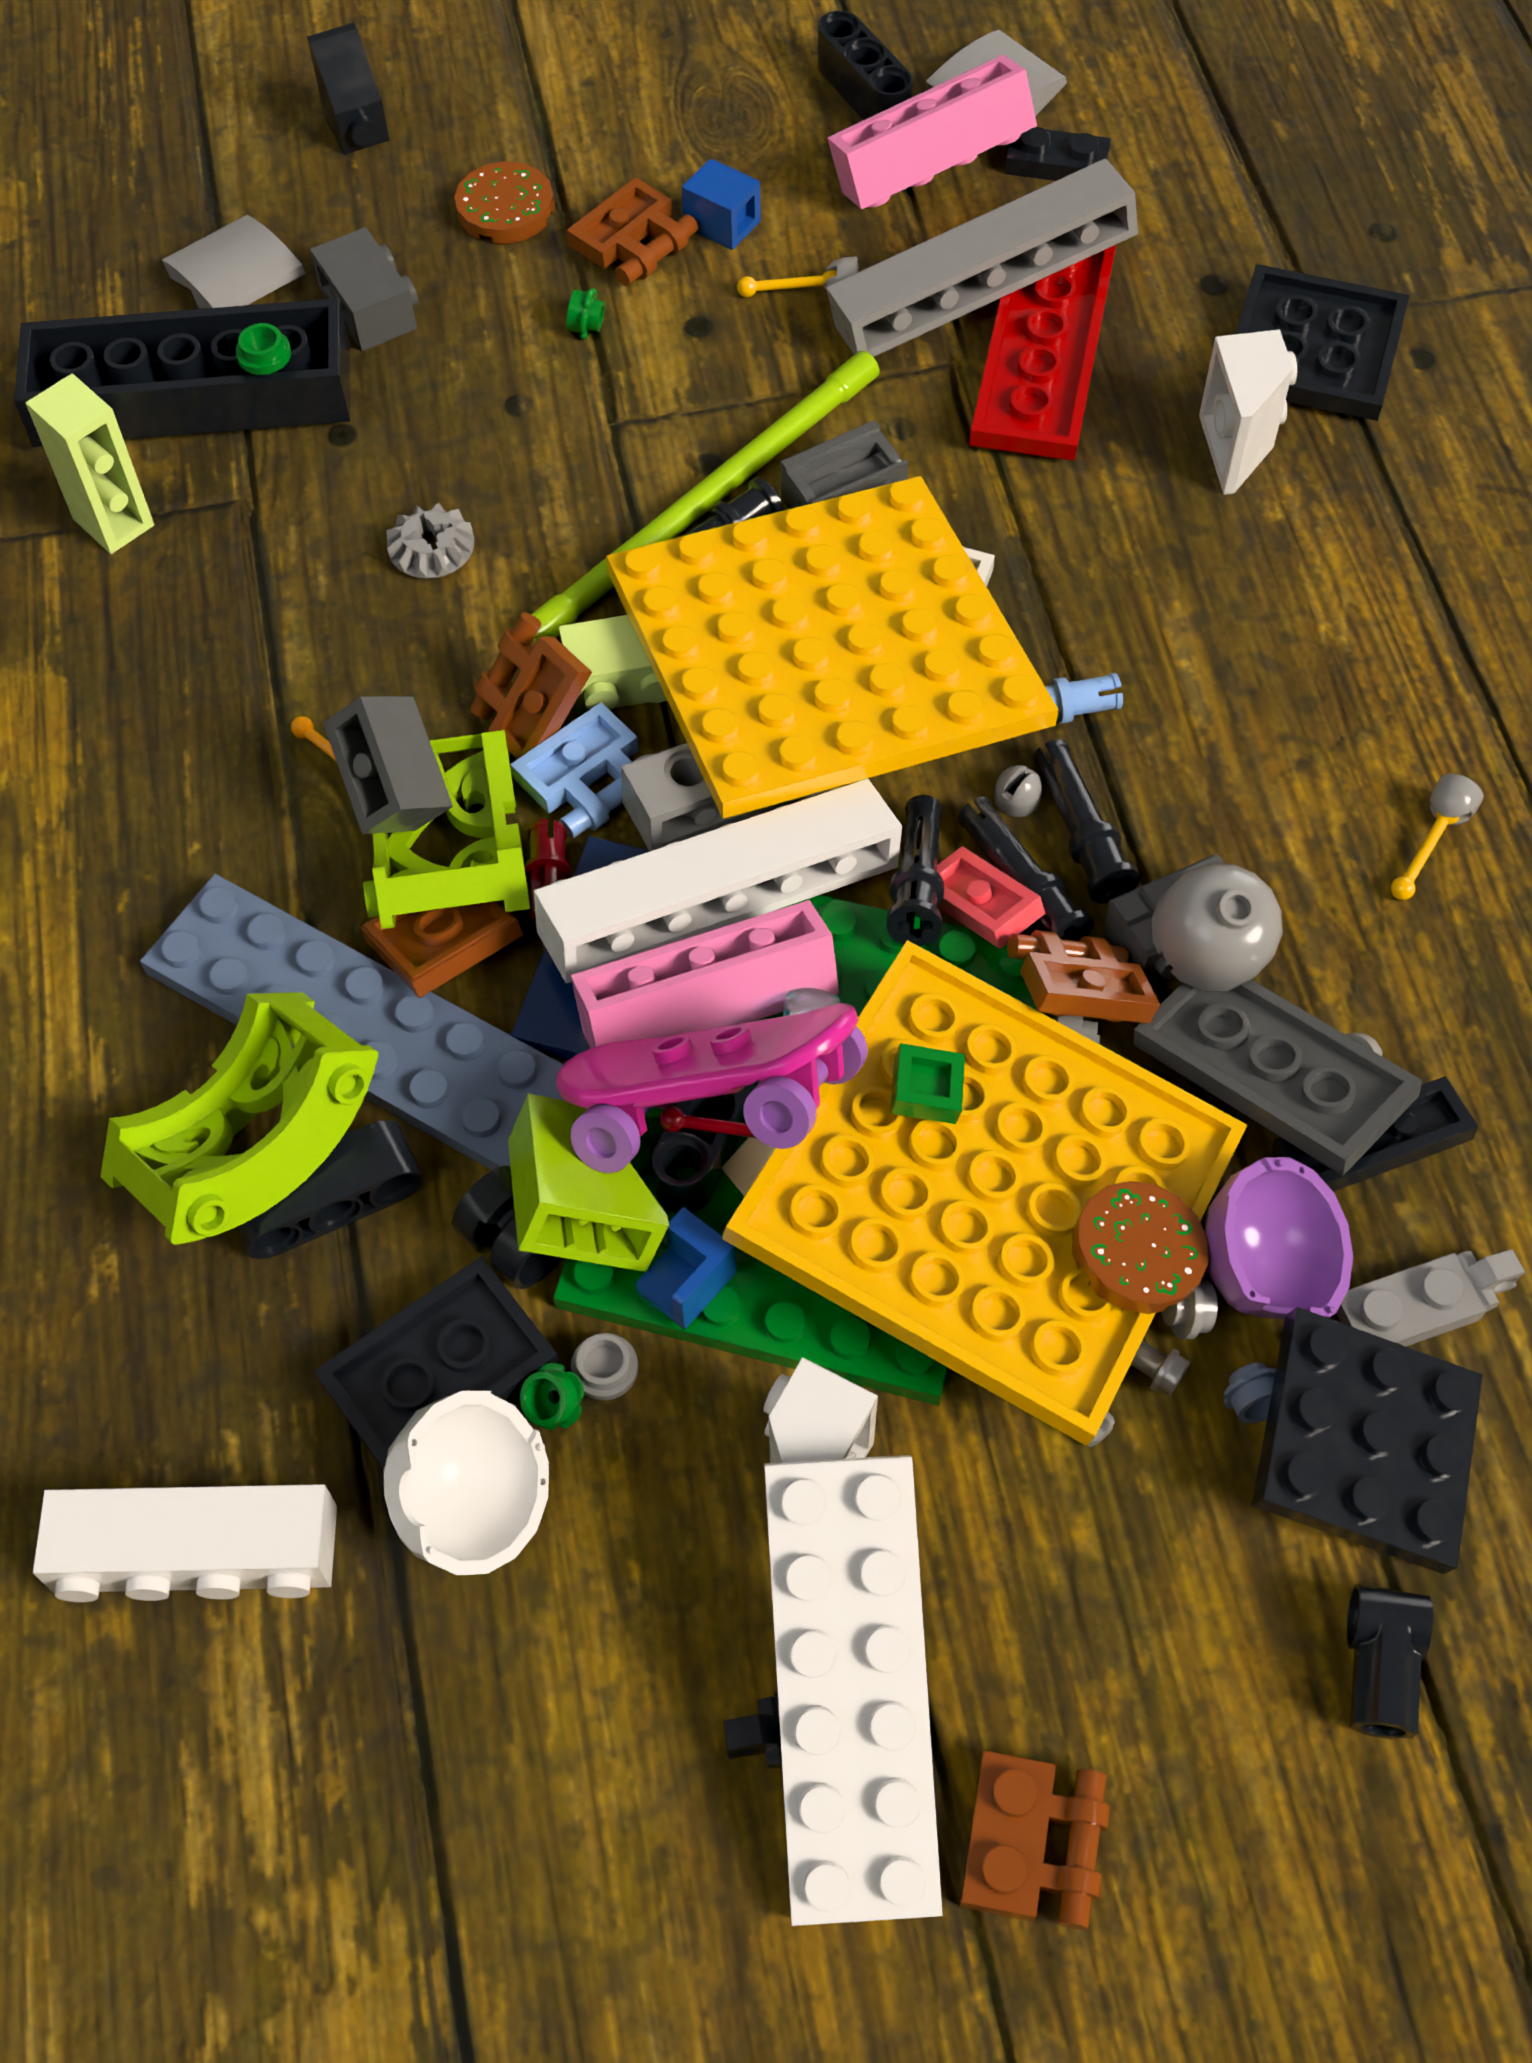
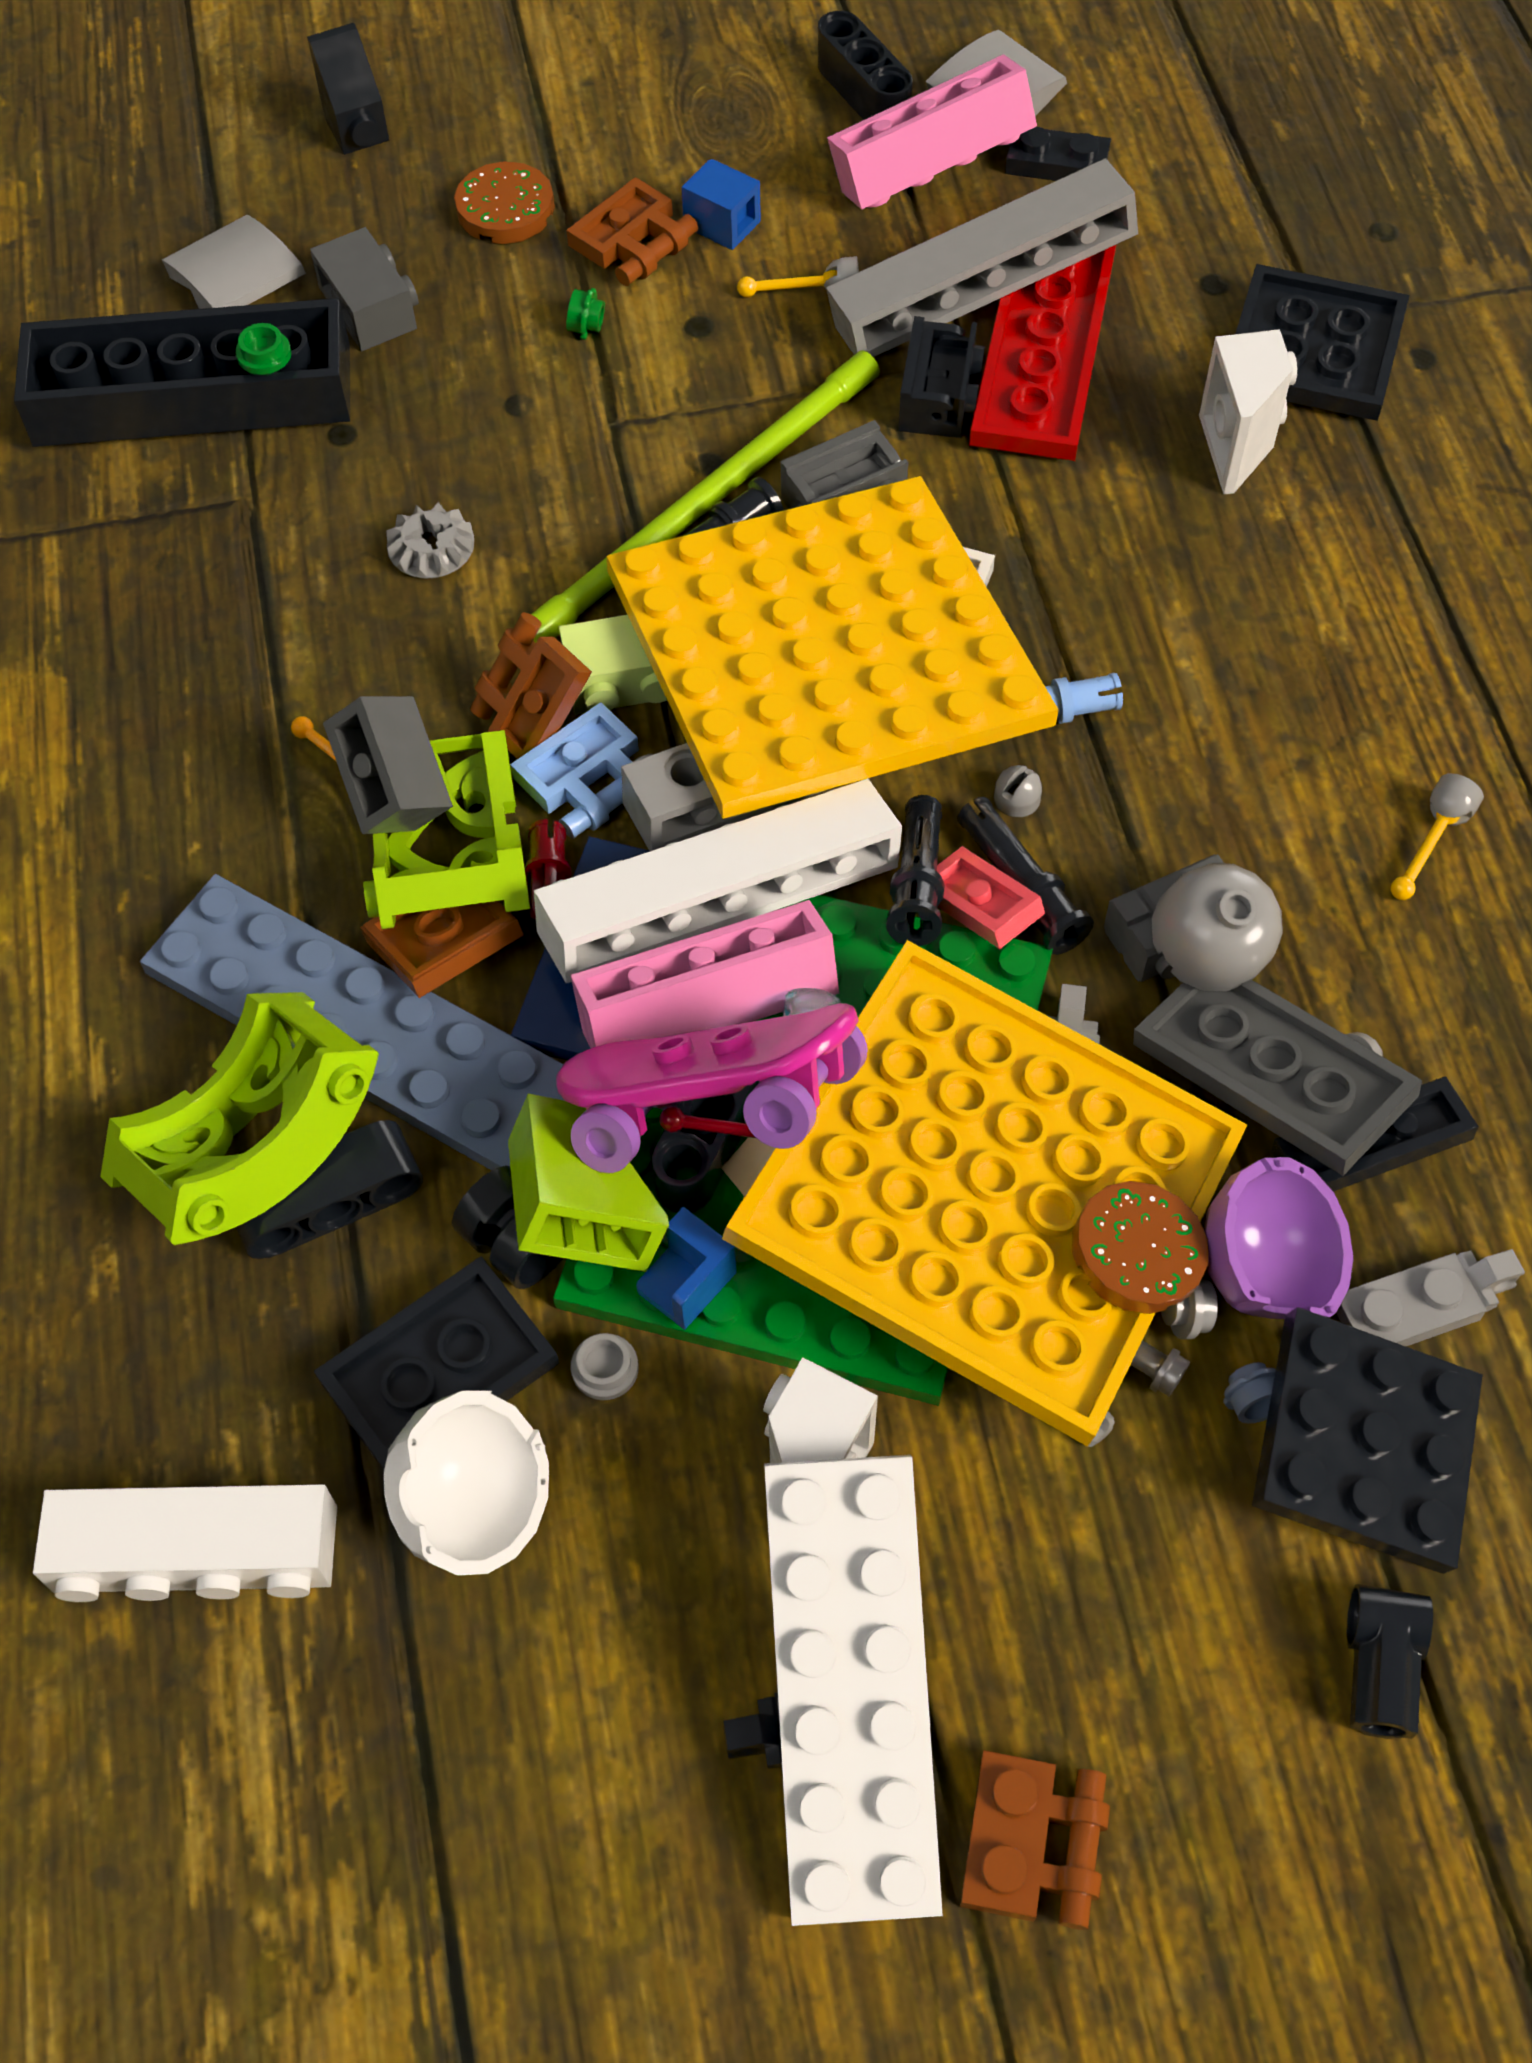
(91, 462): yellowish green brick -> none
(538, 1399): green plate -> none
(927, 1083): green plate -> none
(938, 378): none -> black hinge
(1083, 978): dark orange plate -> none
(1092, 840): black pin -> none

